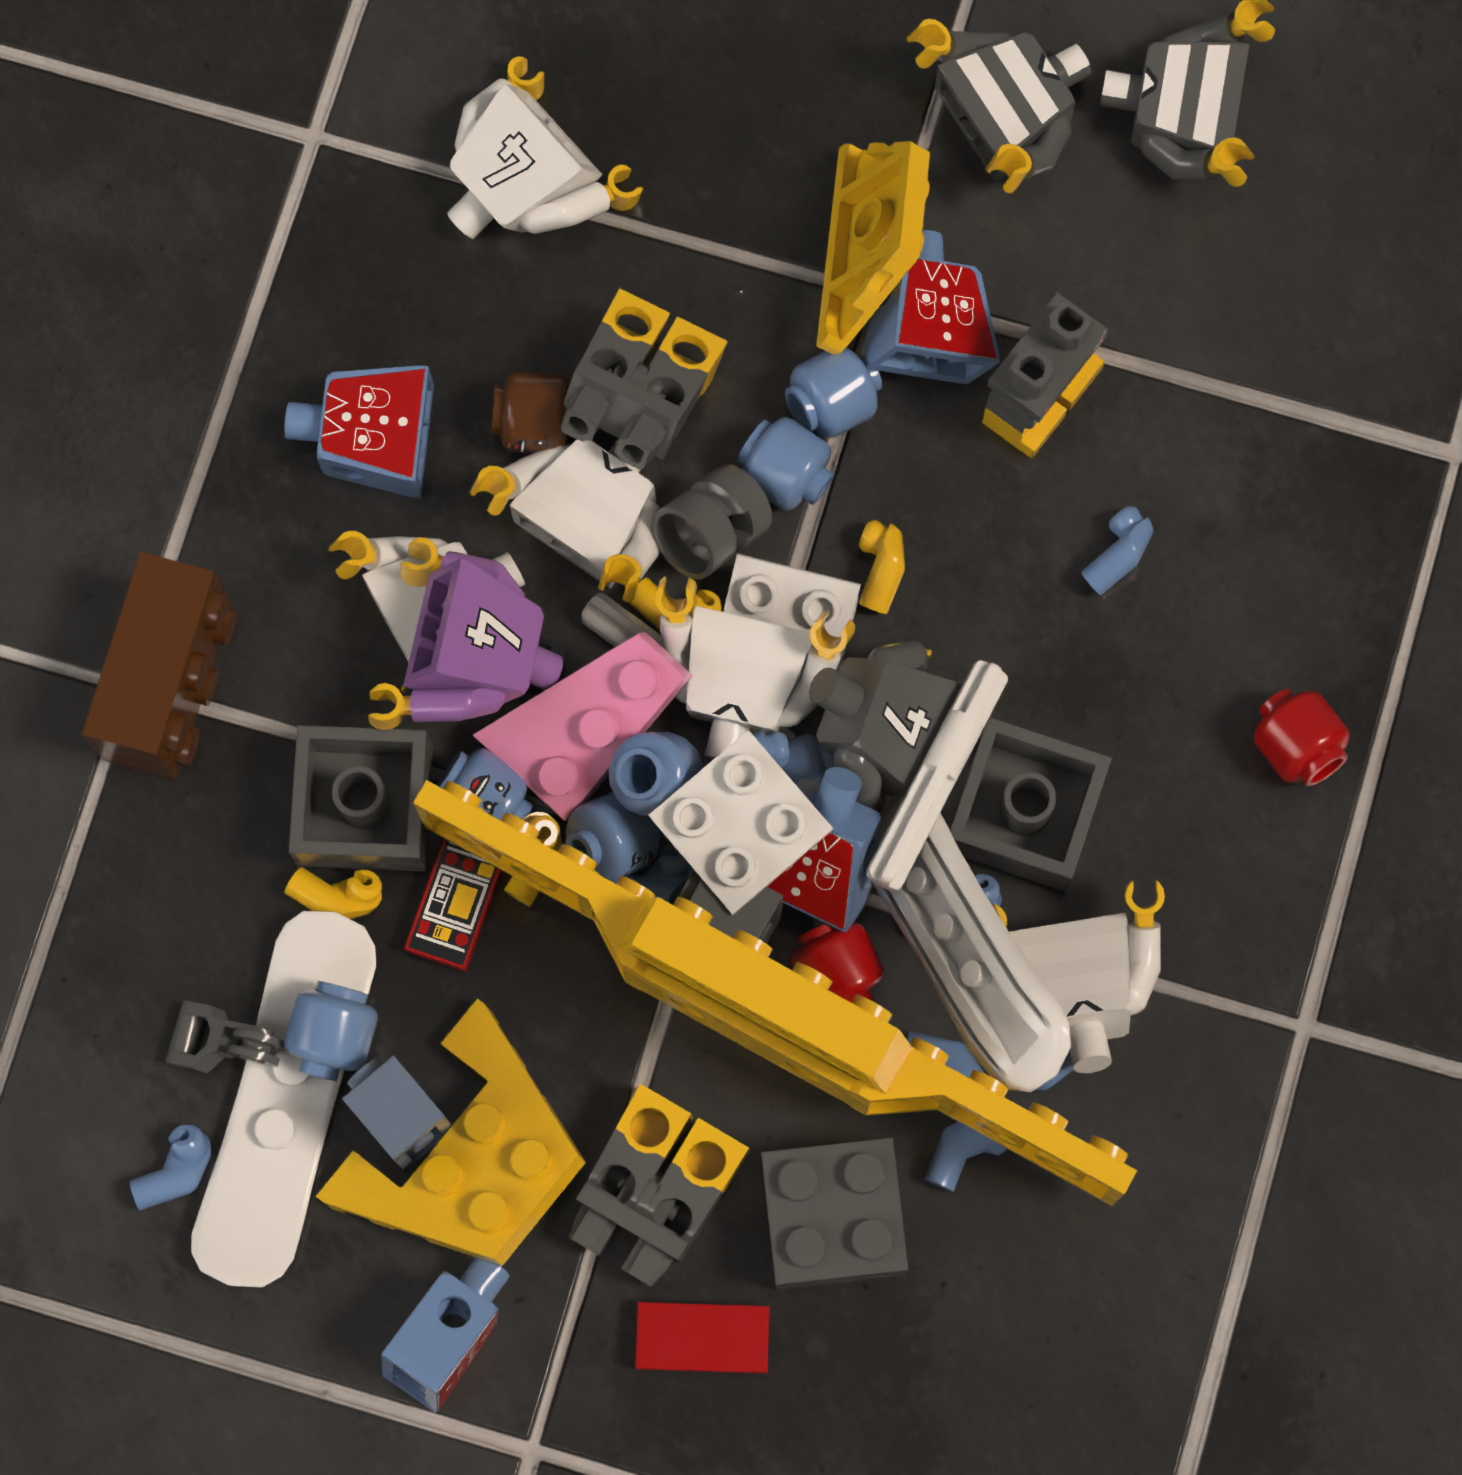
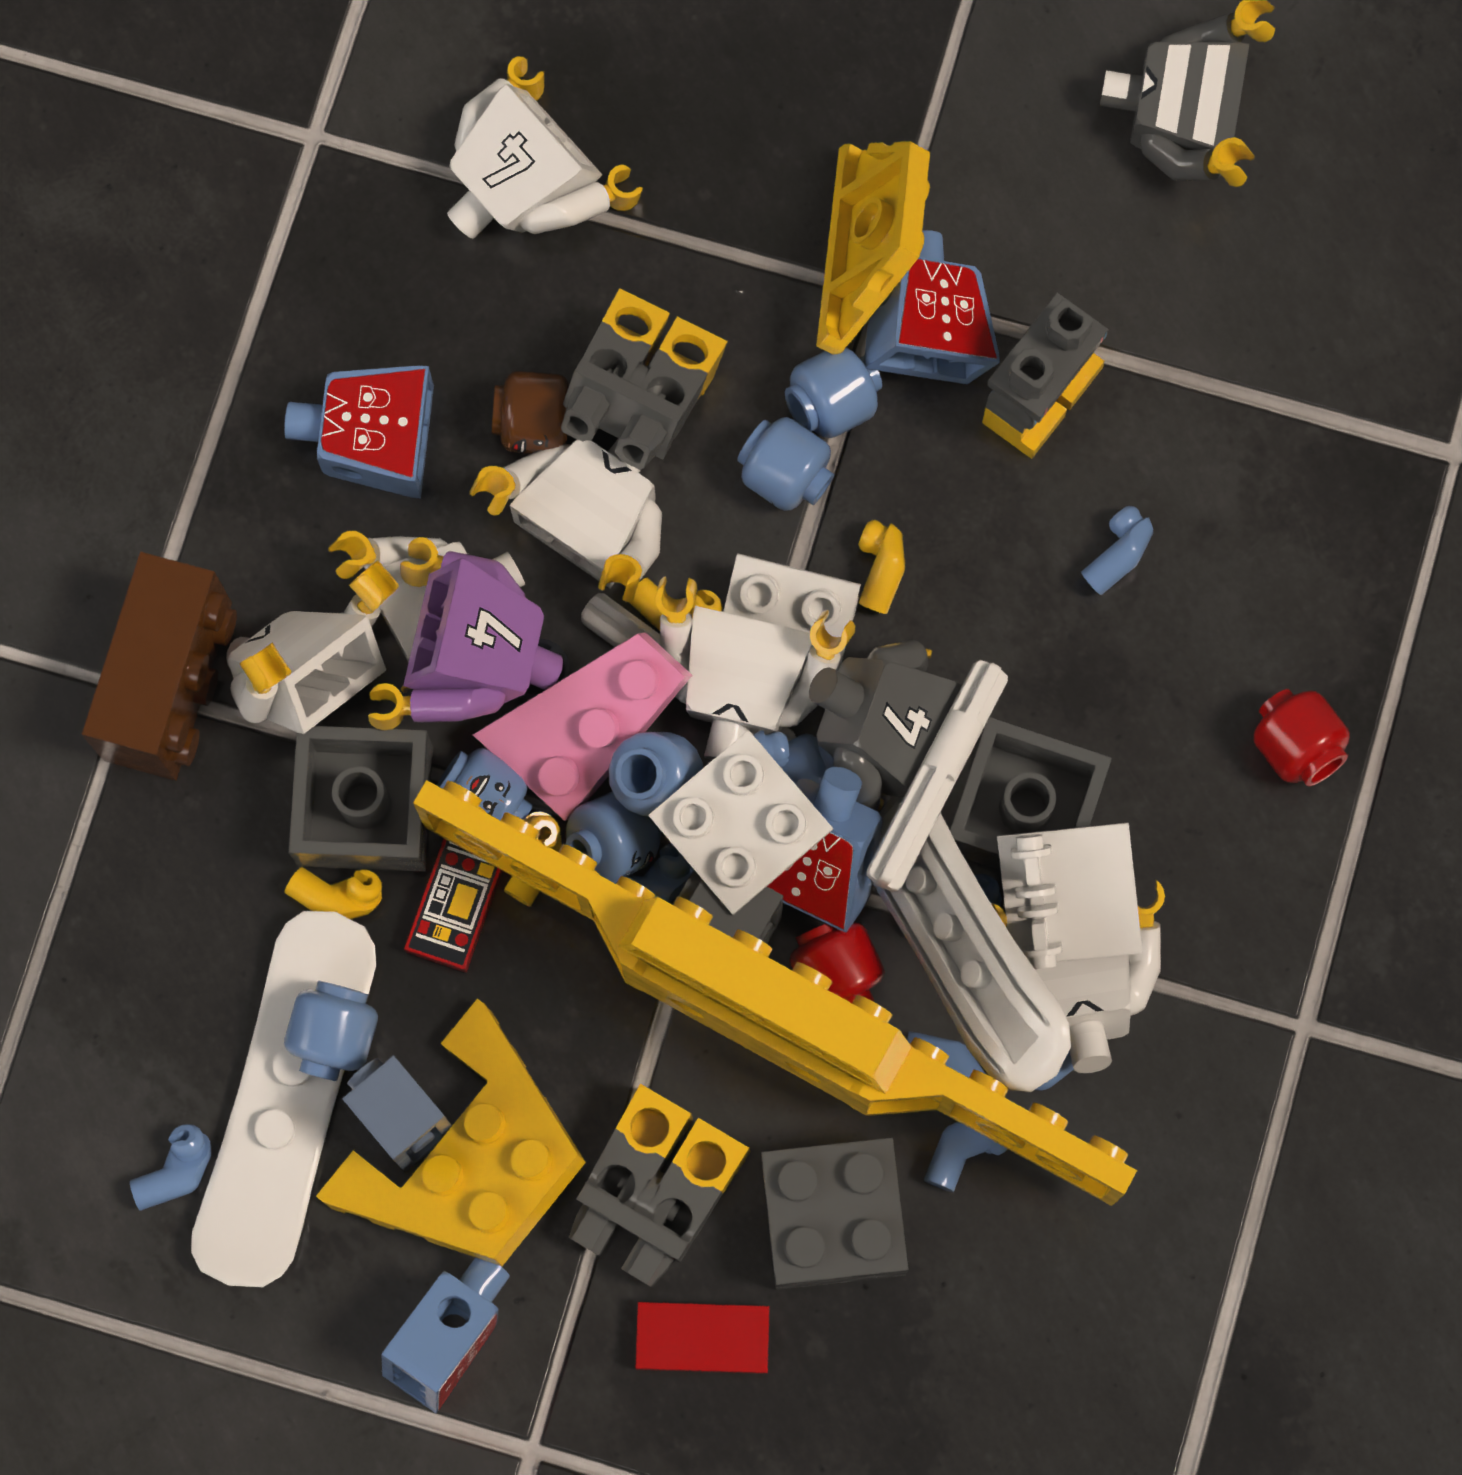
(221, 1041): dark grey piece -> none
(311, 660): none -> white torso
(712, 521): dark grey wheel -> none
(1005, 95): torso -> none
(1070, 893): none -> white hinge

